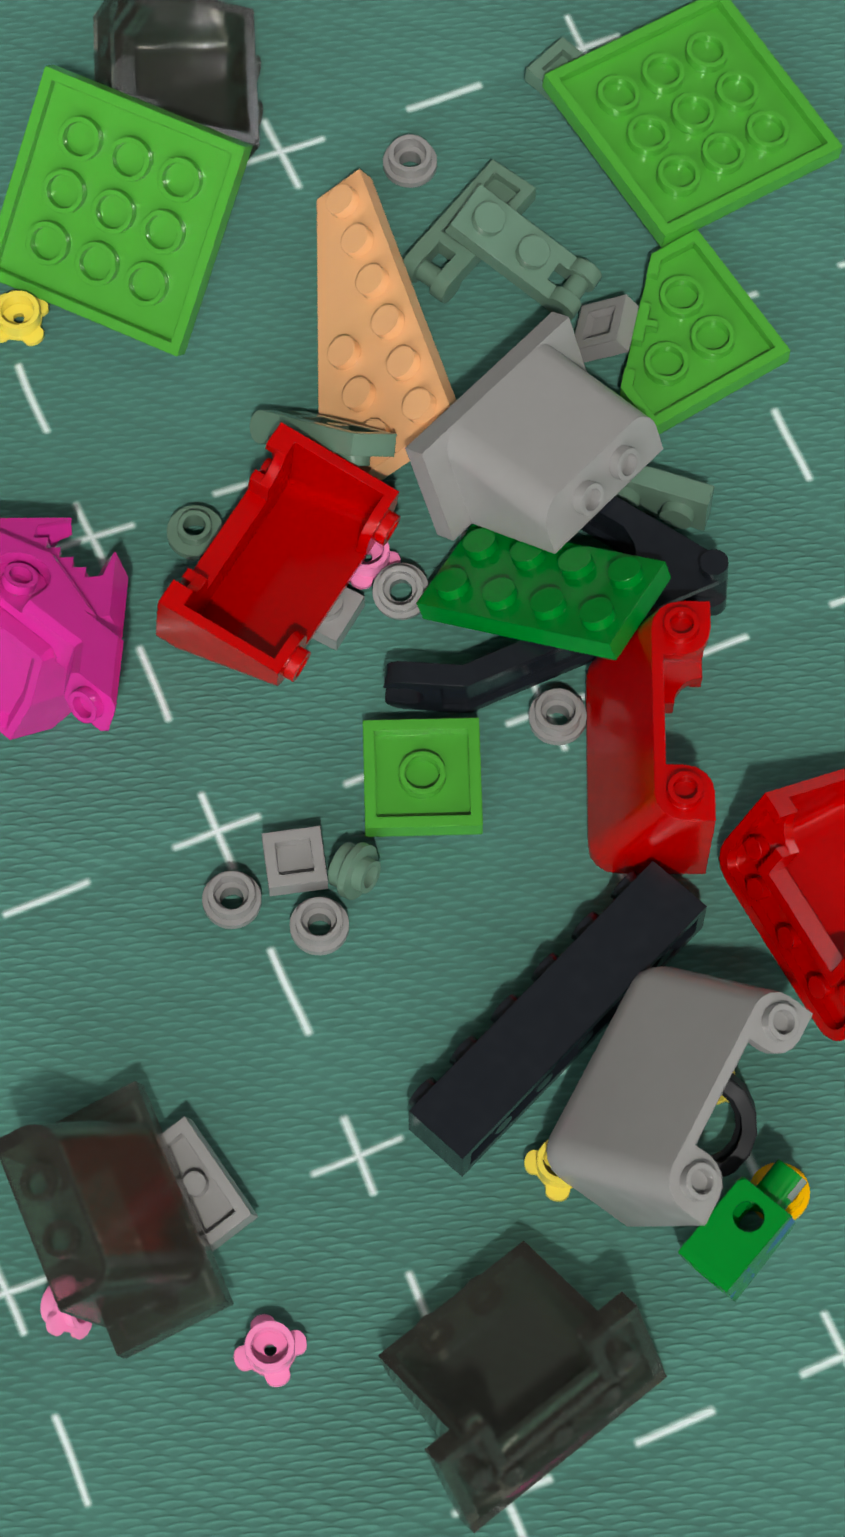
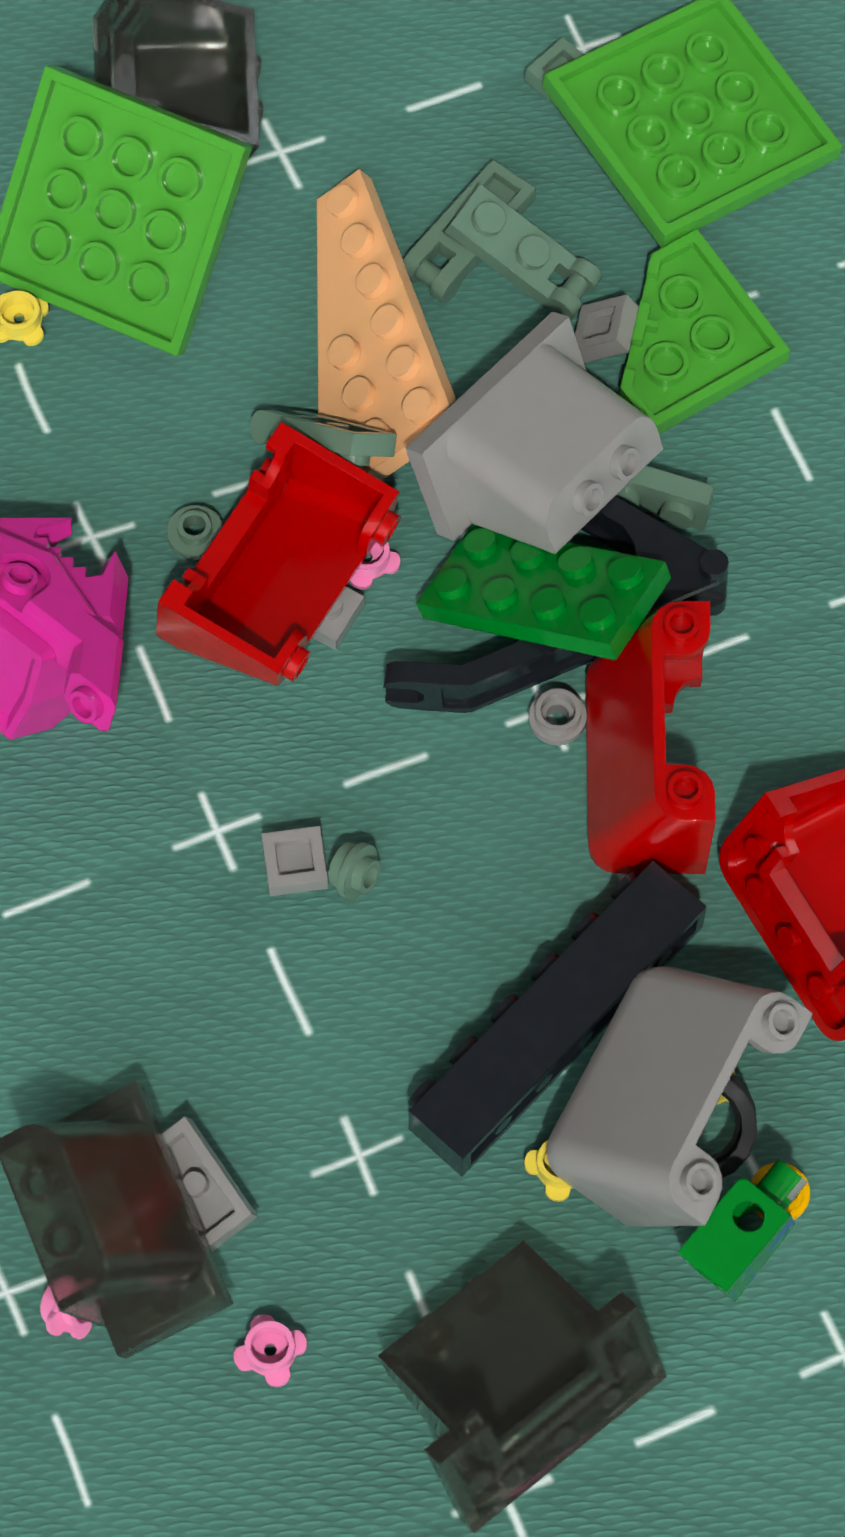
(228, 884): light grey plate -> none
(319, 910): light grey plate -> none
(391, 576): light grey plate -> none
(412, 149): light grey plate -> none
(422, 777): bright green plate -> none

